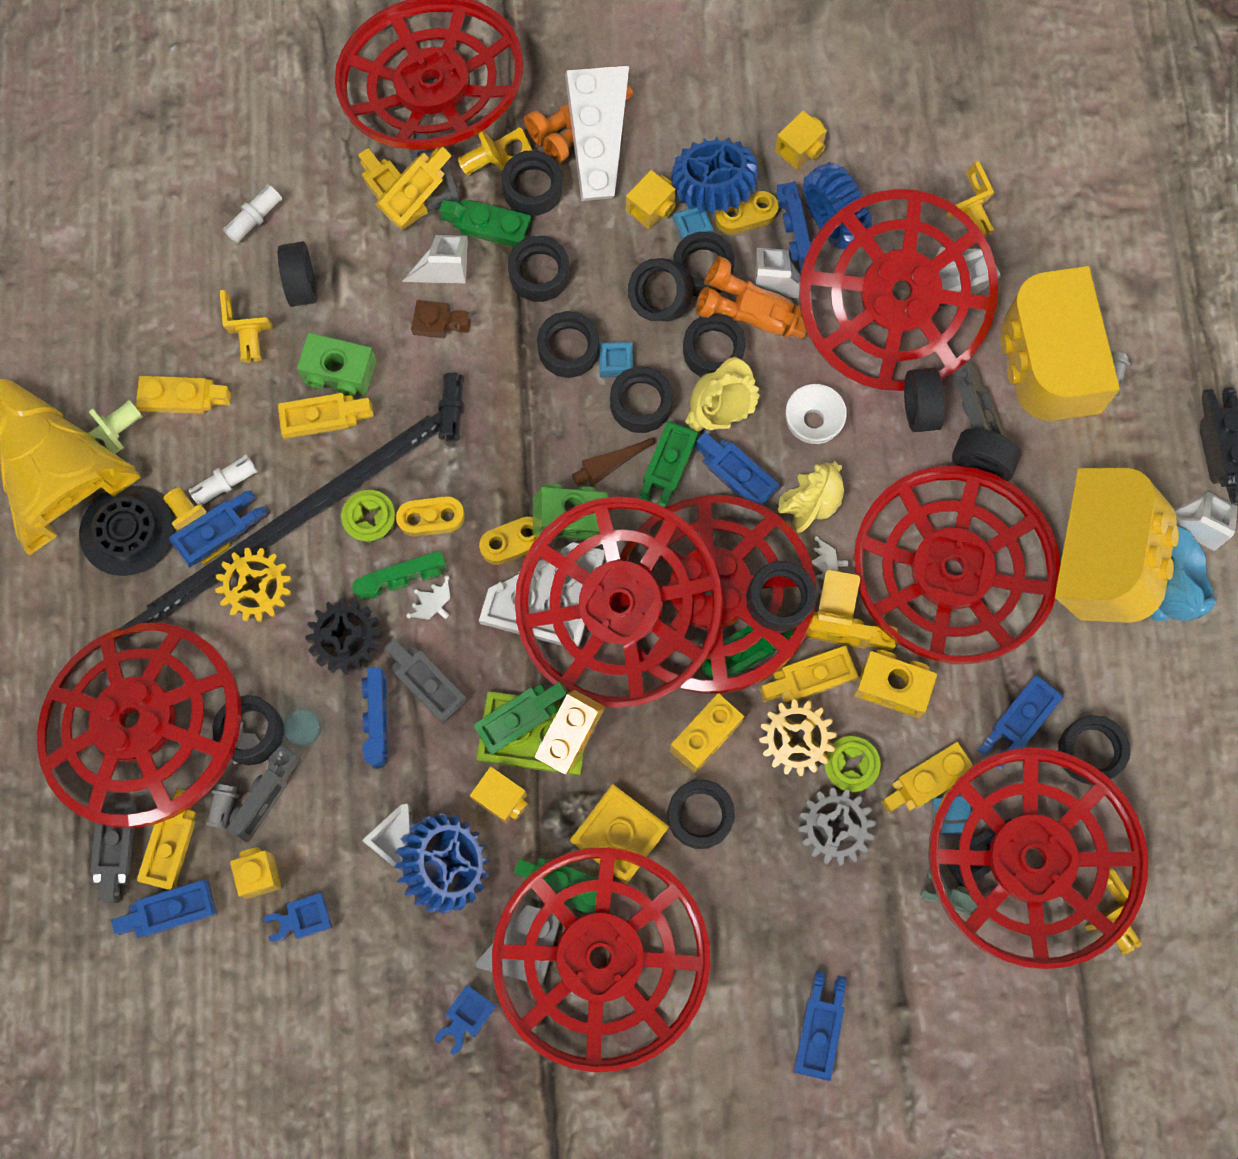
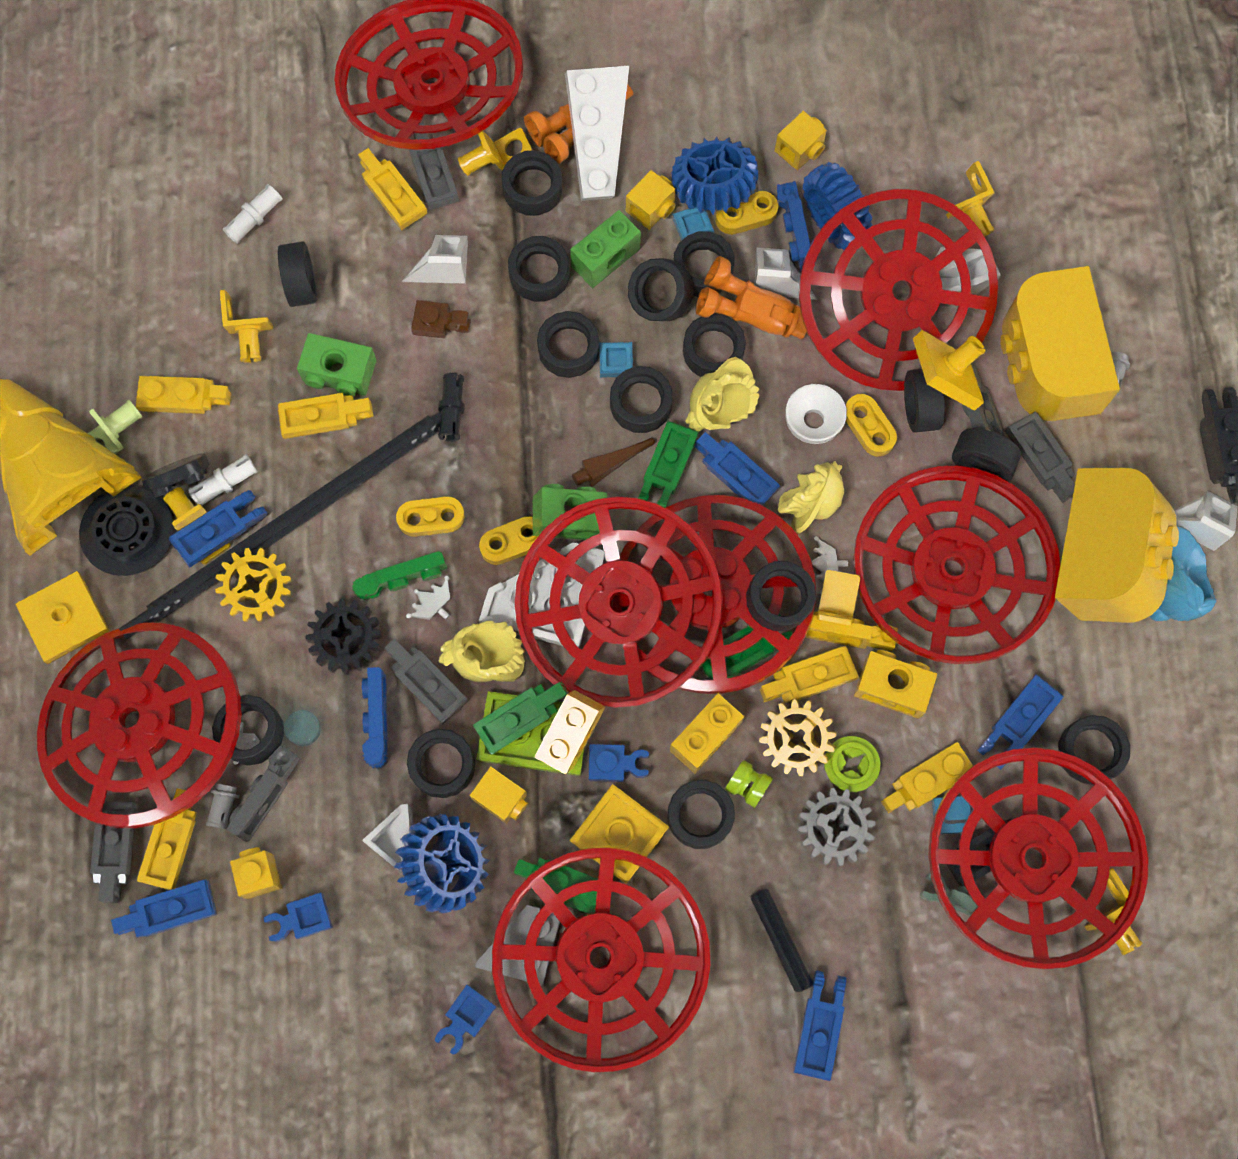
(62, 617): none -> yellow plate
(188, 469): none -> black tile
(373, 502): lime gear -> none
(413, 186): yellow hinge -> none
(426, 741): none -> black tyre
(485, 652): none -> light yellow hair
(486, 221): green hinge -> none
(605, 248): none -> bright green brick
(609, 763): none -> blue plate
(742, 777): none -> lime wheel
(781, 940): none -> black axle
(872, 425): none -> yellow plate
(950, 368): none -> yellow tile
(1043, 455): none -> dark grey hinge

